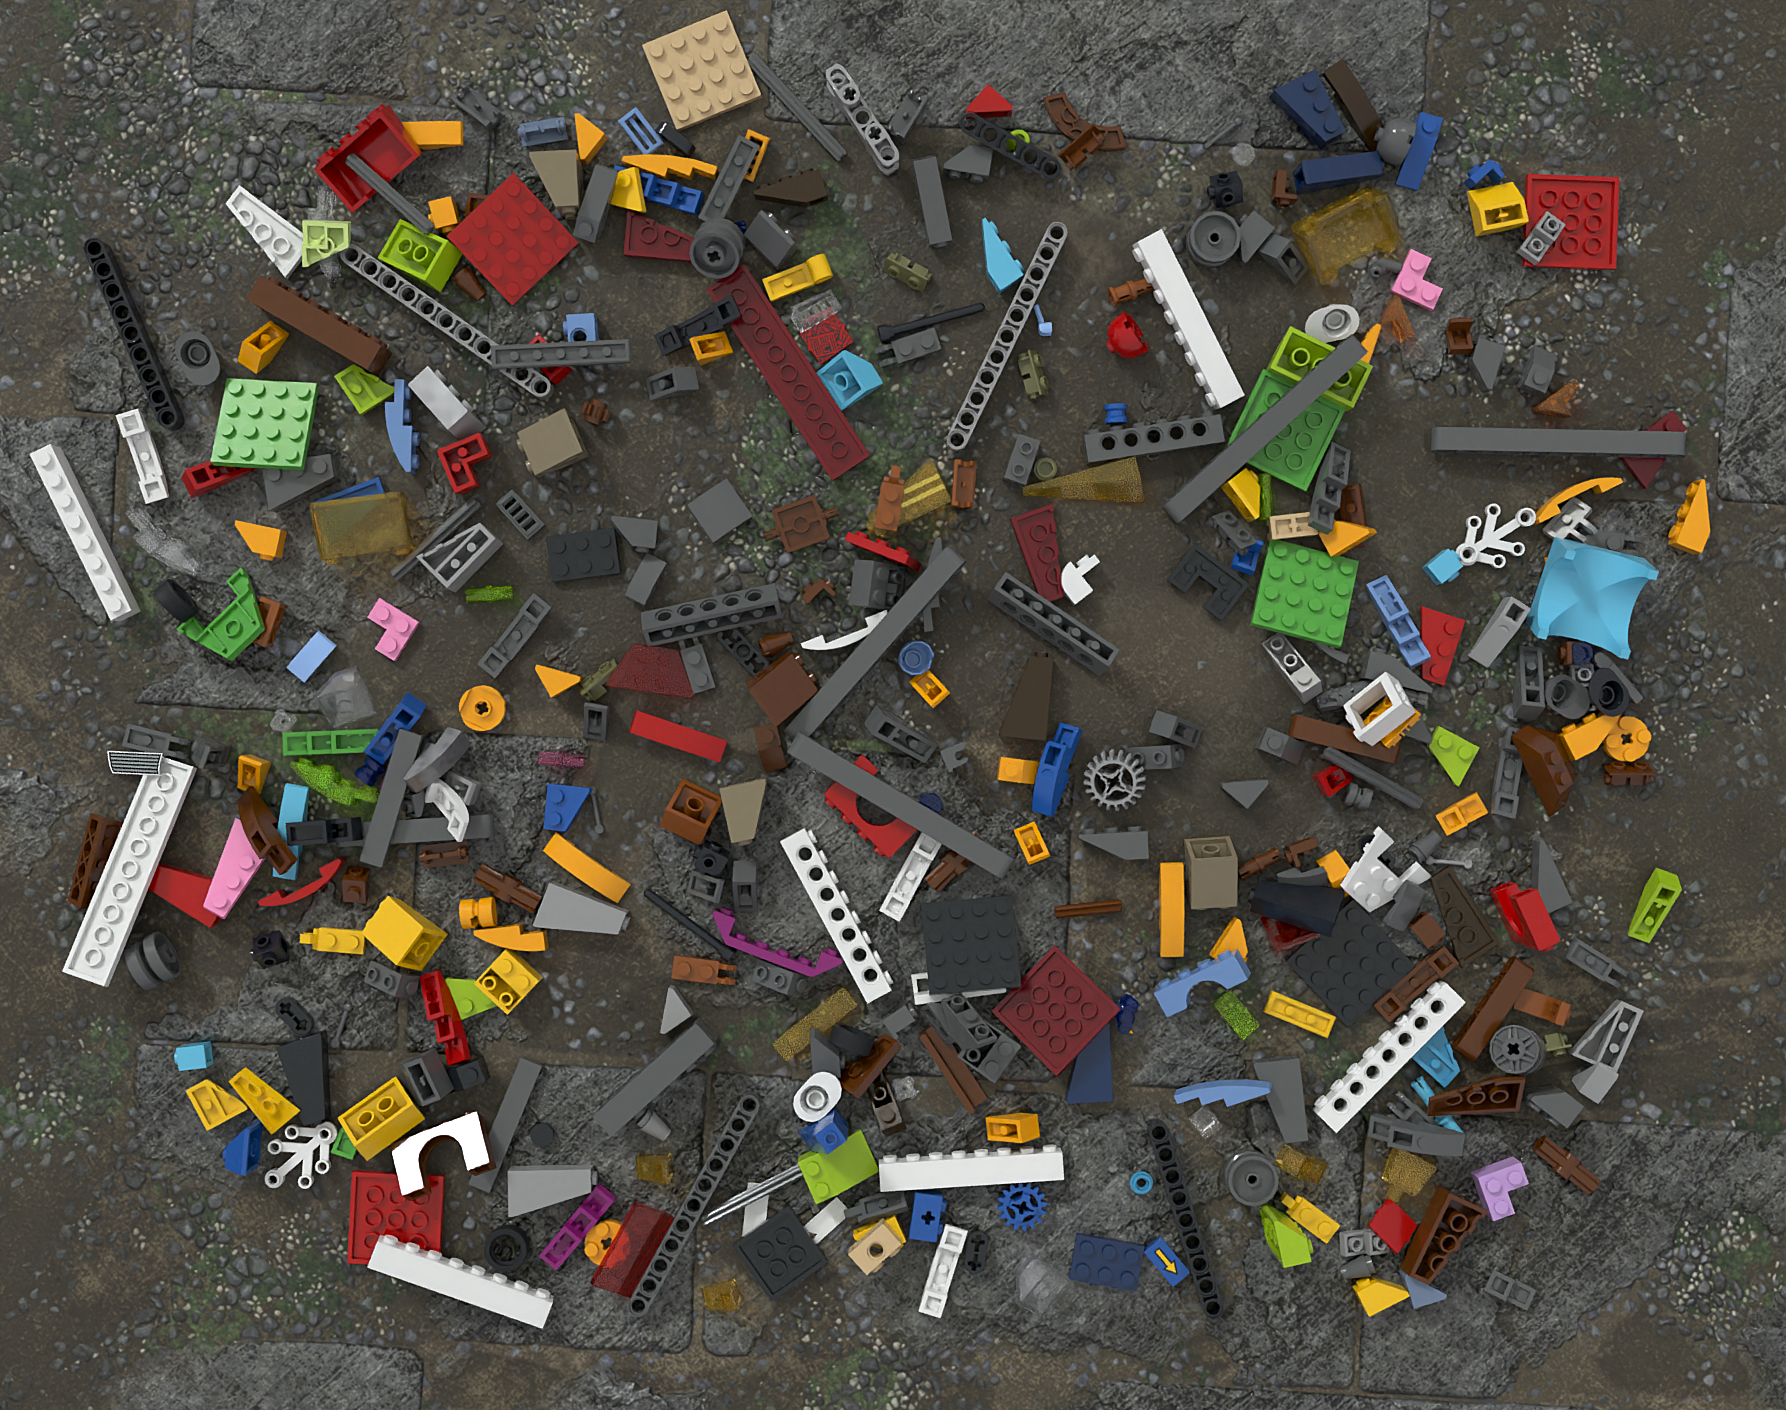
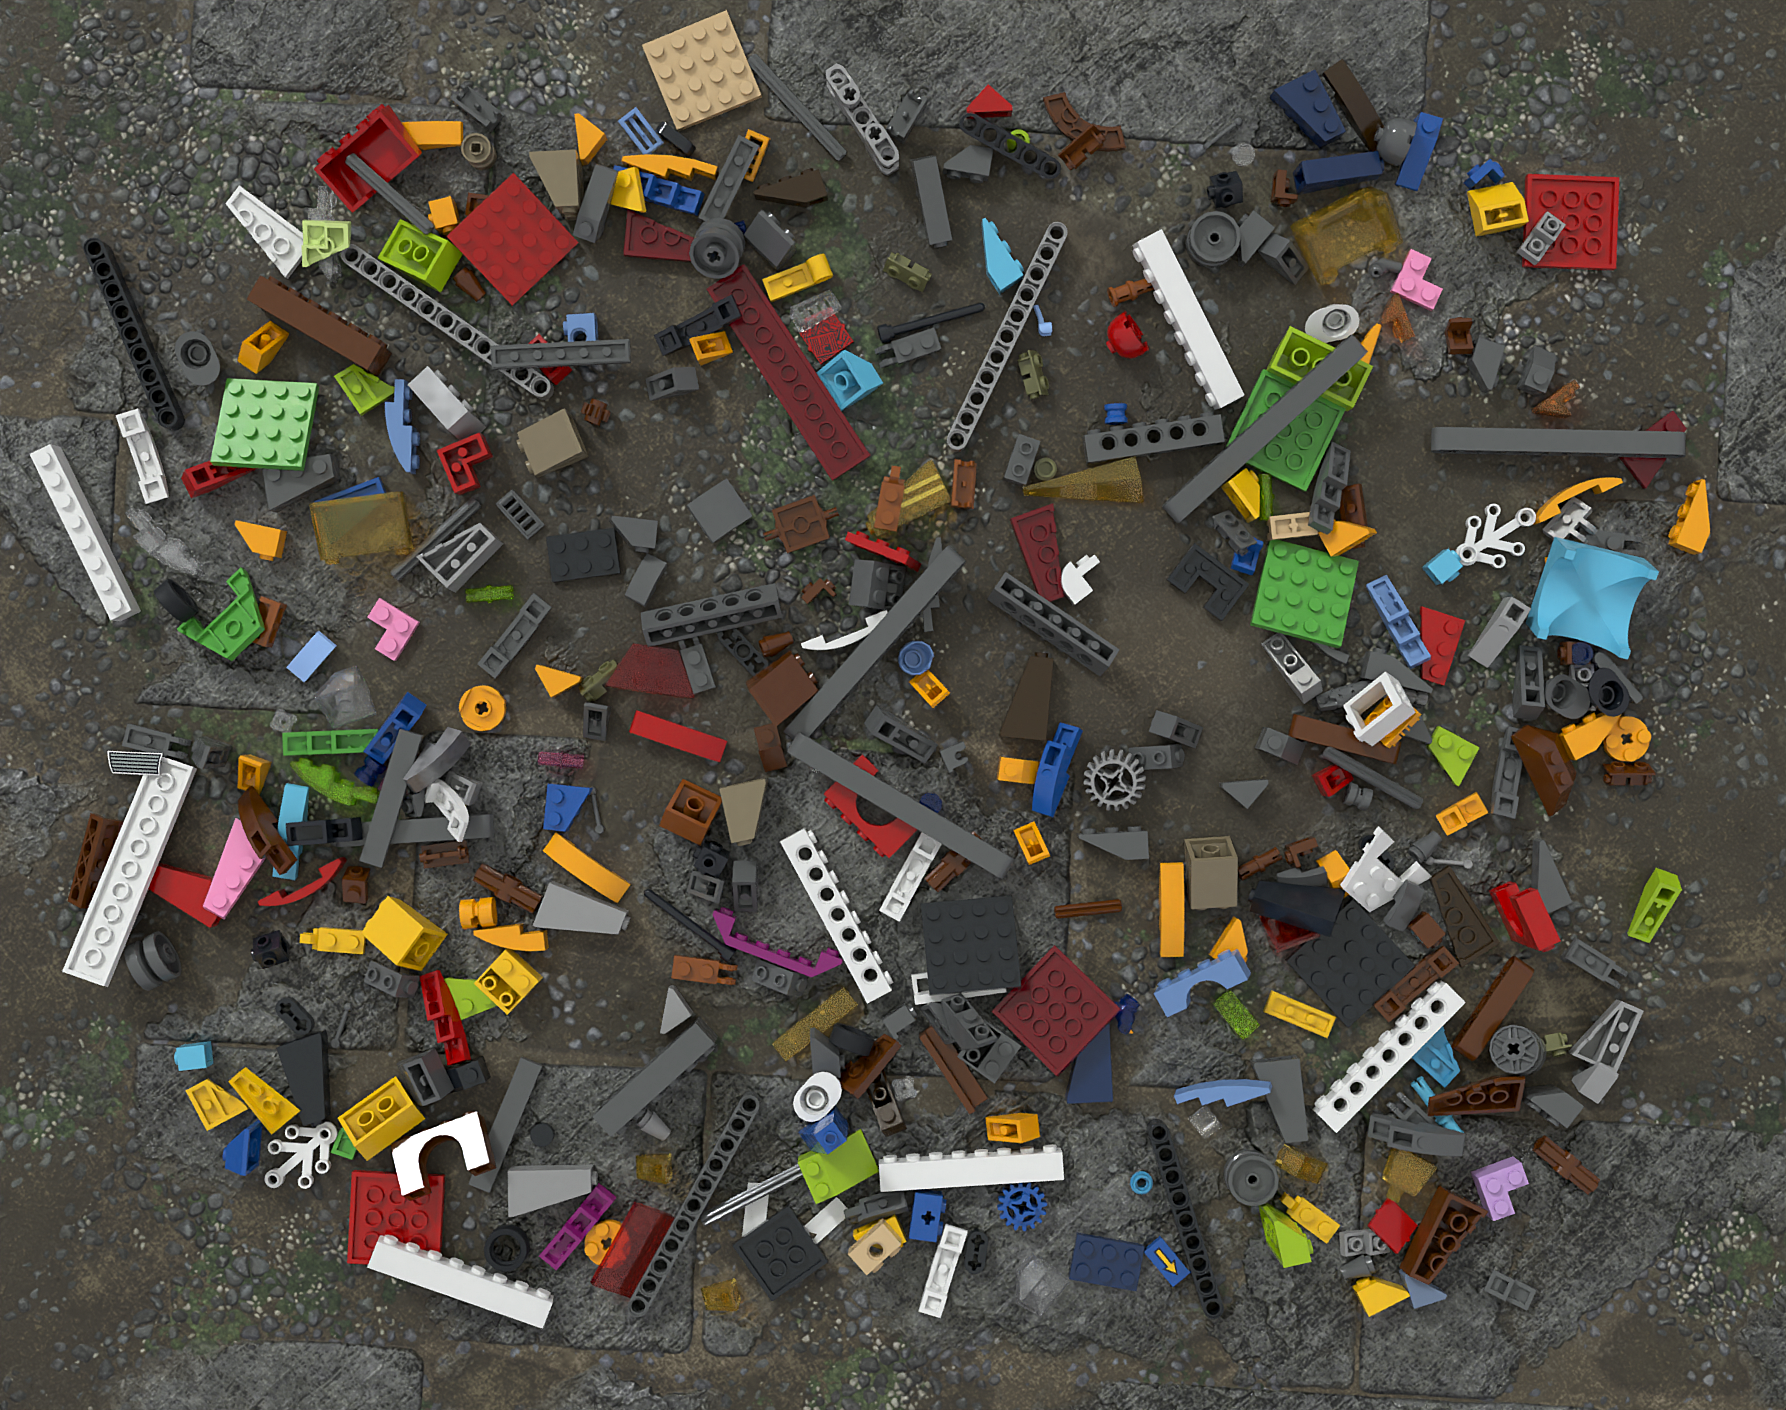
(478, 151): none -> dark tan wheel
(543, 131): sand blue hinge -> none
(1543, 1006): dark orange bracket -> none

